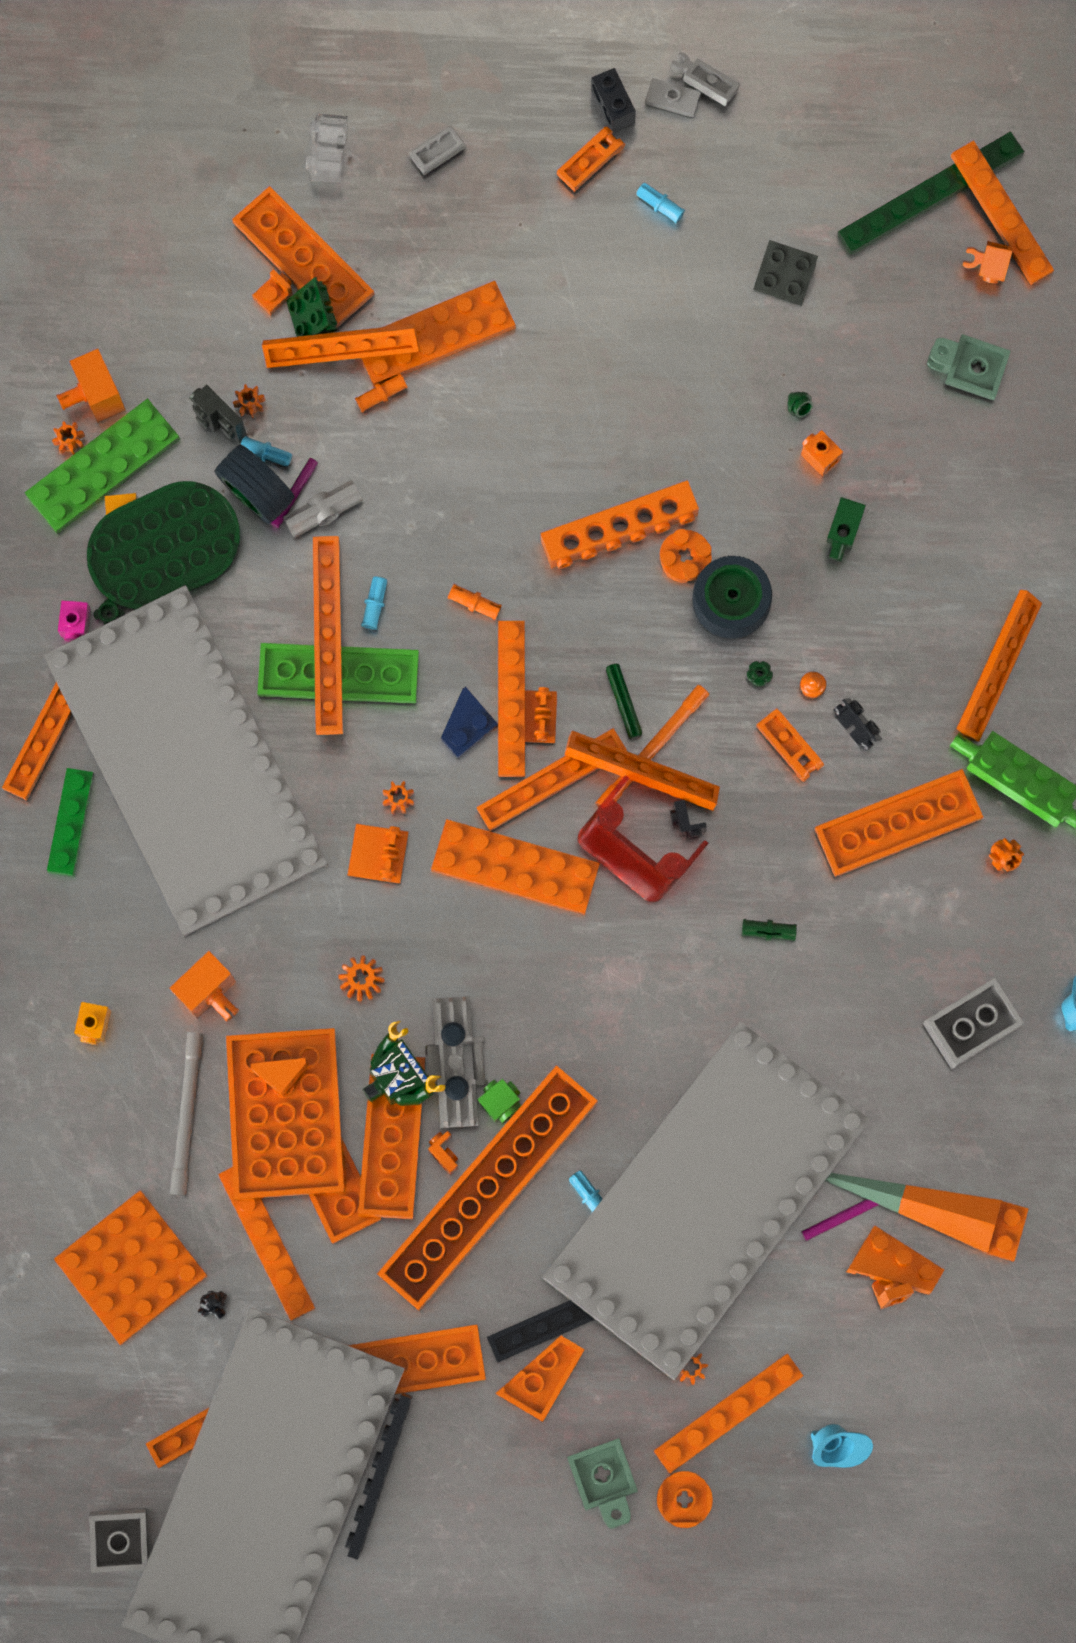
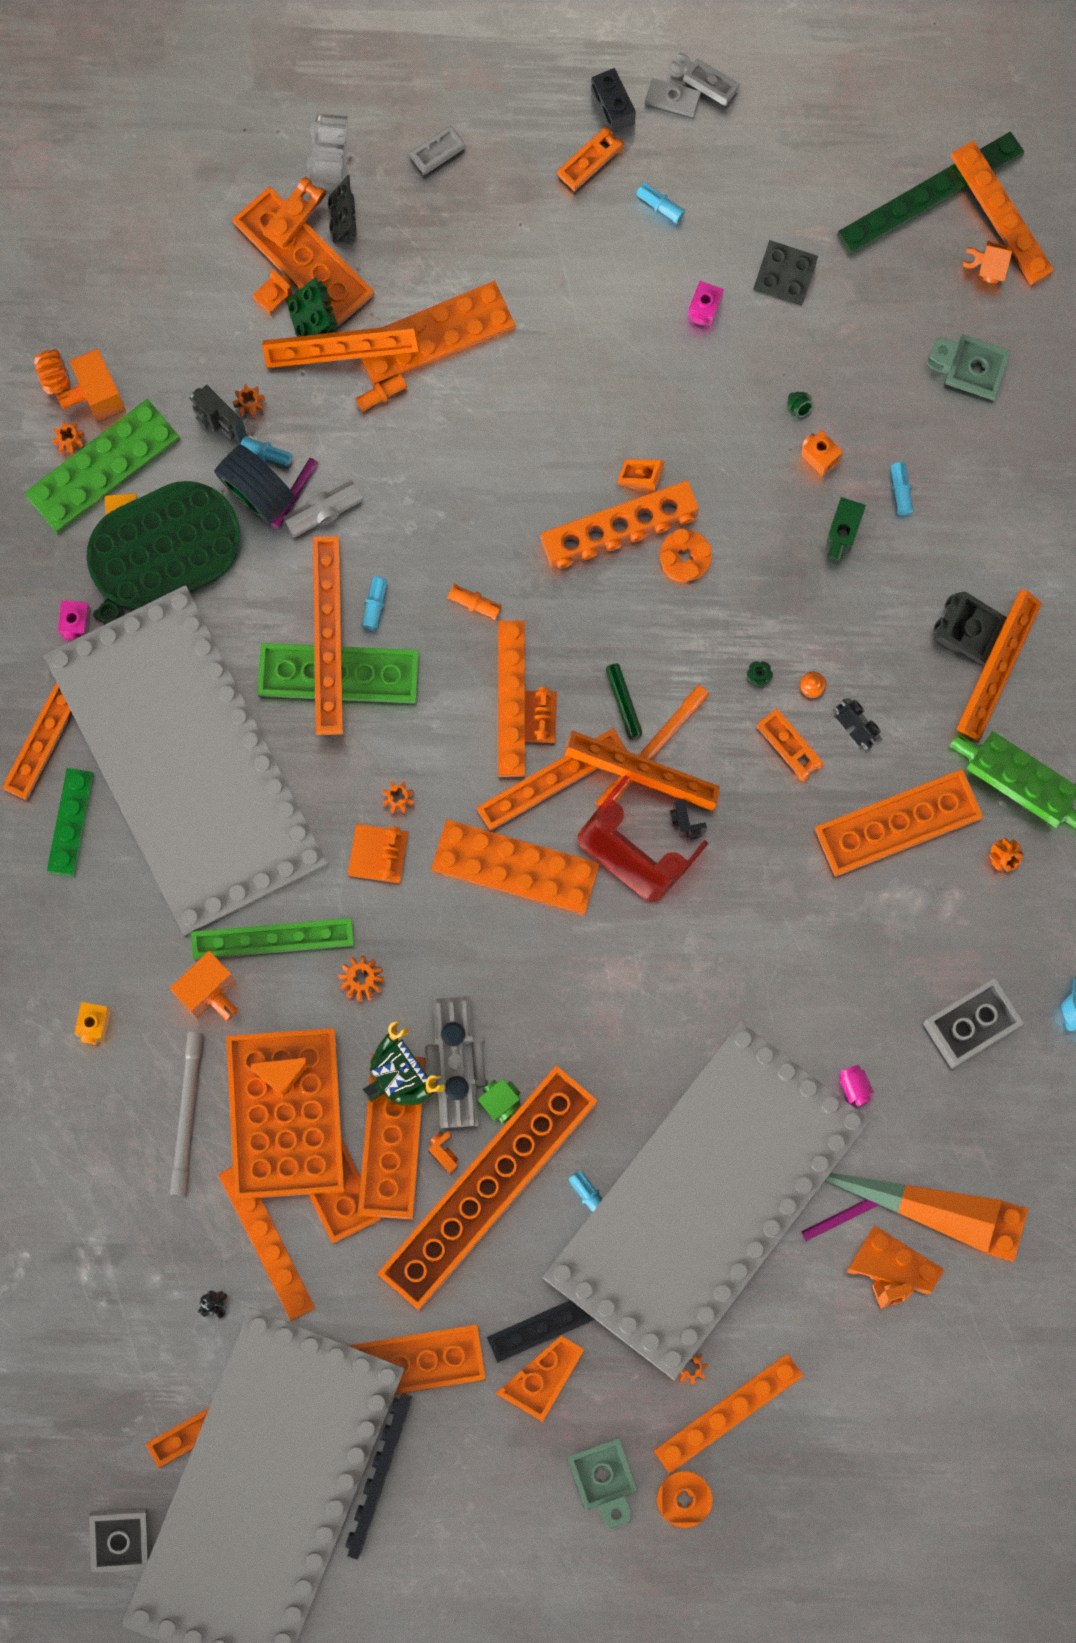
(52, 371): none -> orange gear
(130, 1267): orange plate -> none
(273, 938): none -> bright green plate
(293, 213): none -> orange plate
(342, 209): none -> pearl dark grey hinge
(467, 724): dark blue wing -> none
(641, 474): none -> orange slope
(705, 303): none -> dark pink brick
(732, 578): wheel -> none
(769, 930): dark green pin -> none
(839, 1448): medium azure piece -> none
(856, 1085): none -> dark pink brick
(901, 488): none -> medium azure axle
(969, 626): none -> pearl dark grey plate

